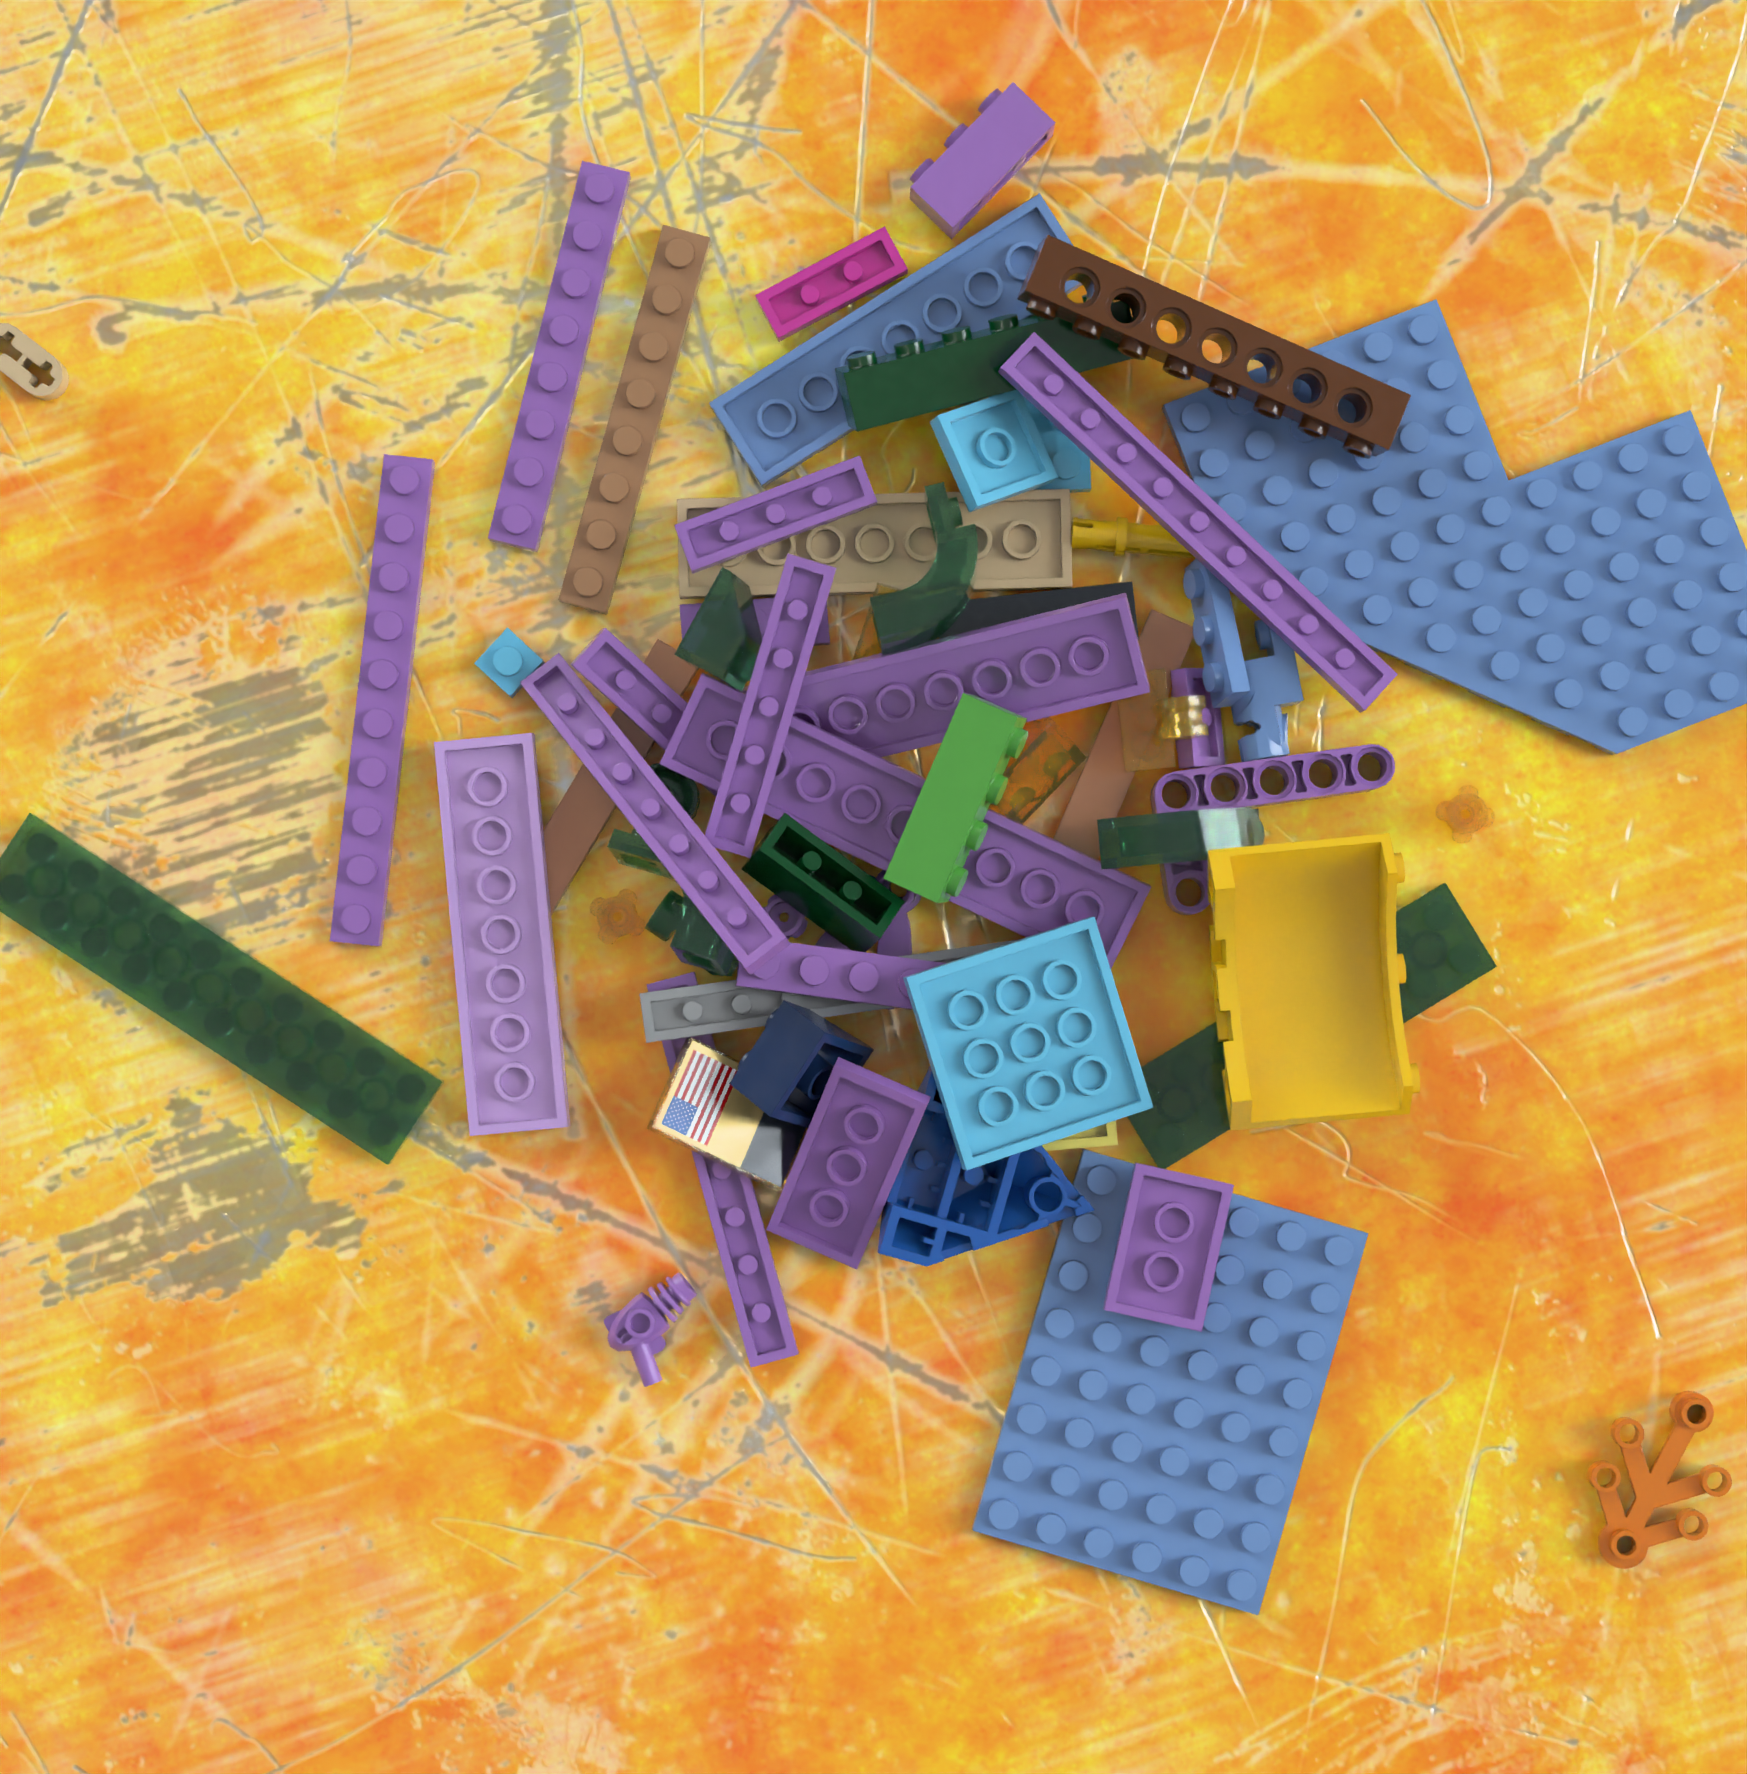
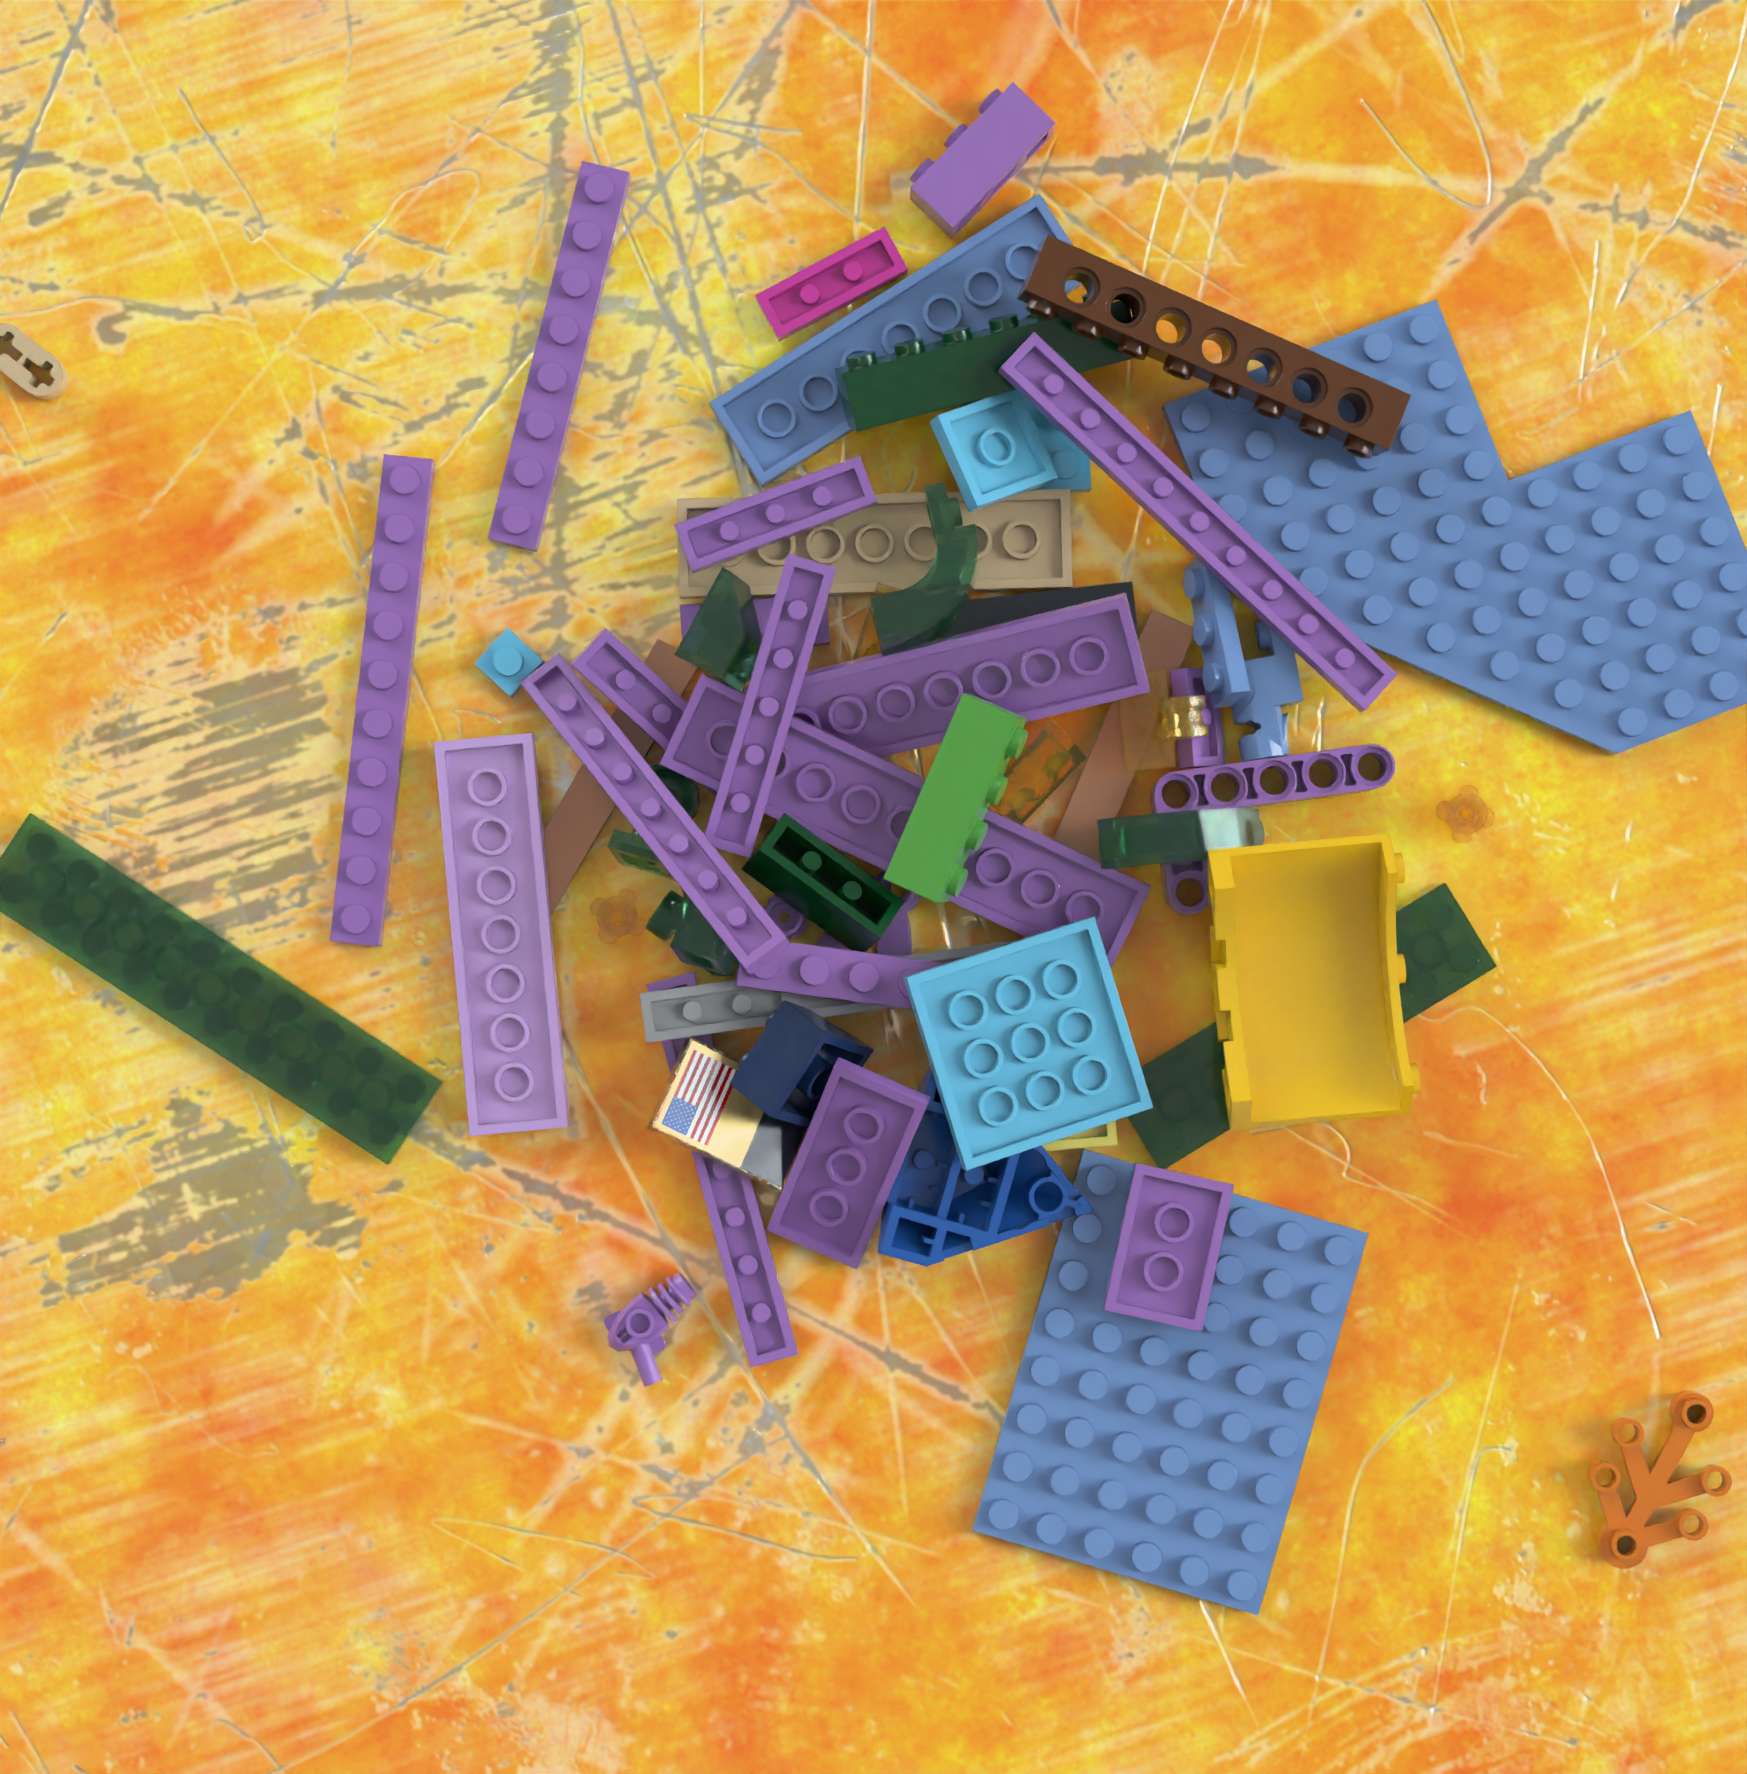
(635, 419): medium nougat plate -> none
(1124, 538): yellow pin -> none

